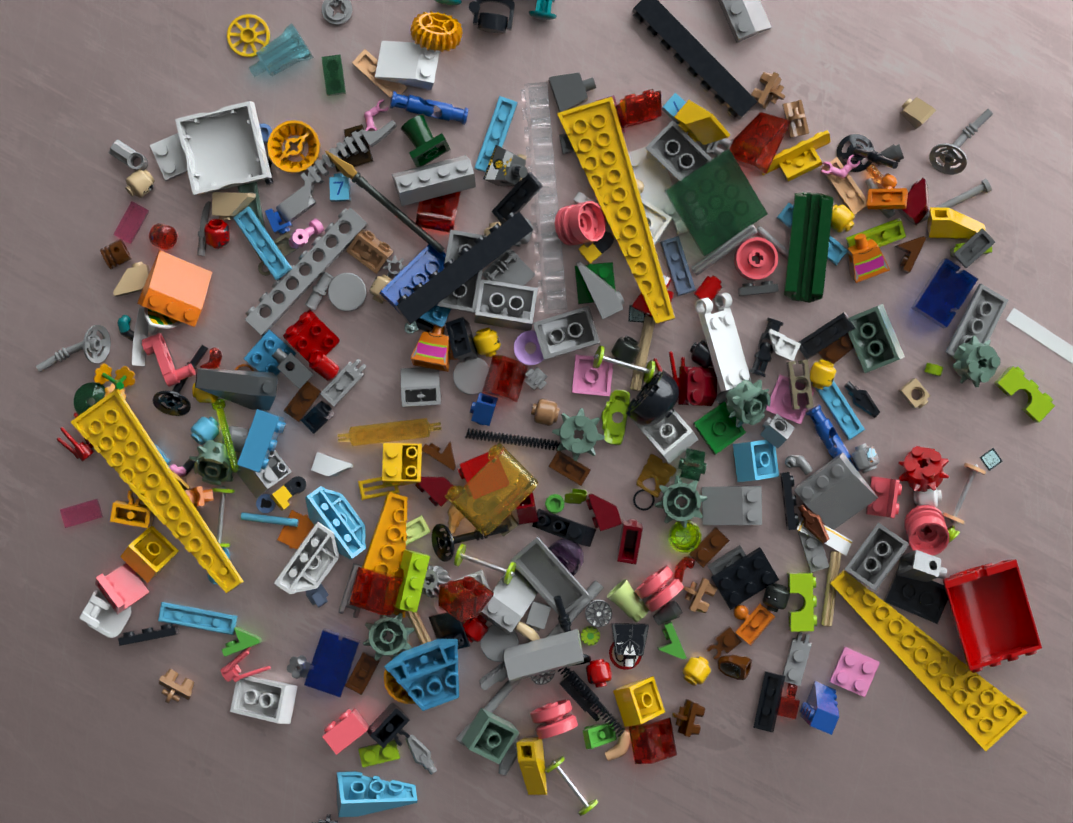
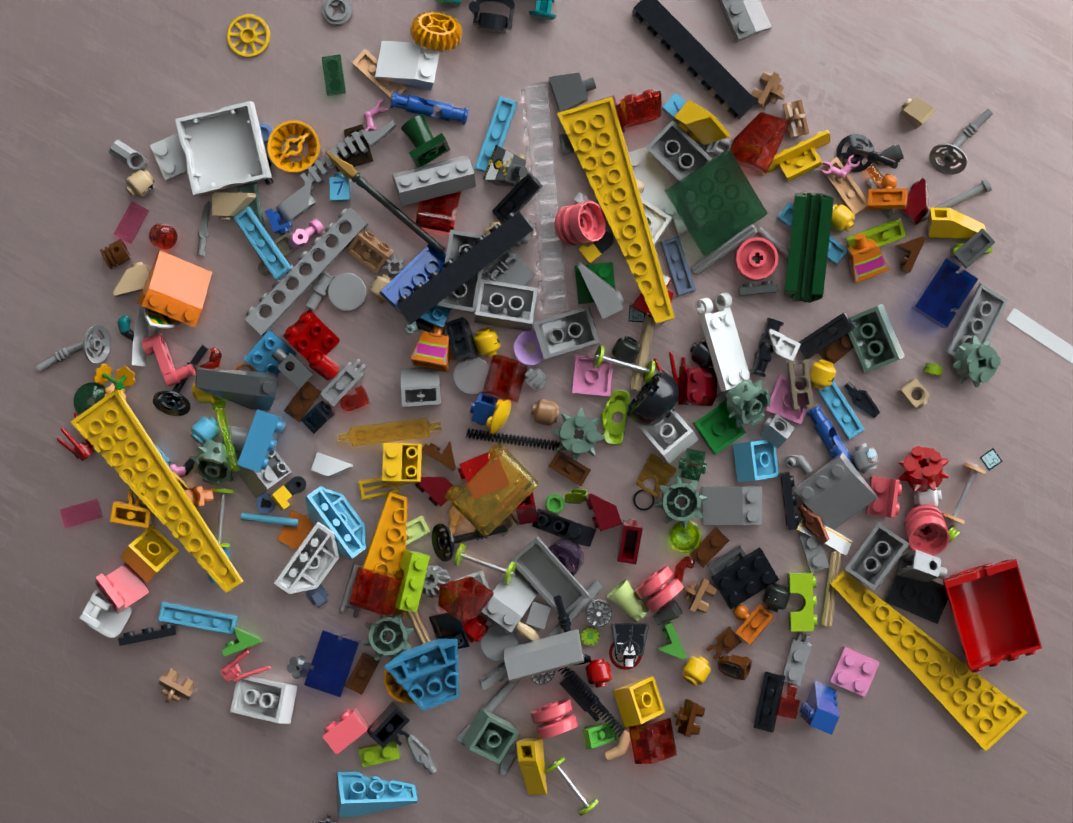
(217, 233): red head -> none
(282, 53): clear light blue piece -> none
(355, 401): none -> clear red leg
(500, 416): none -> yellow dish
(709, 288): red brick -> none
(1037, 405): lime arch -> none

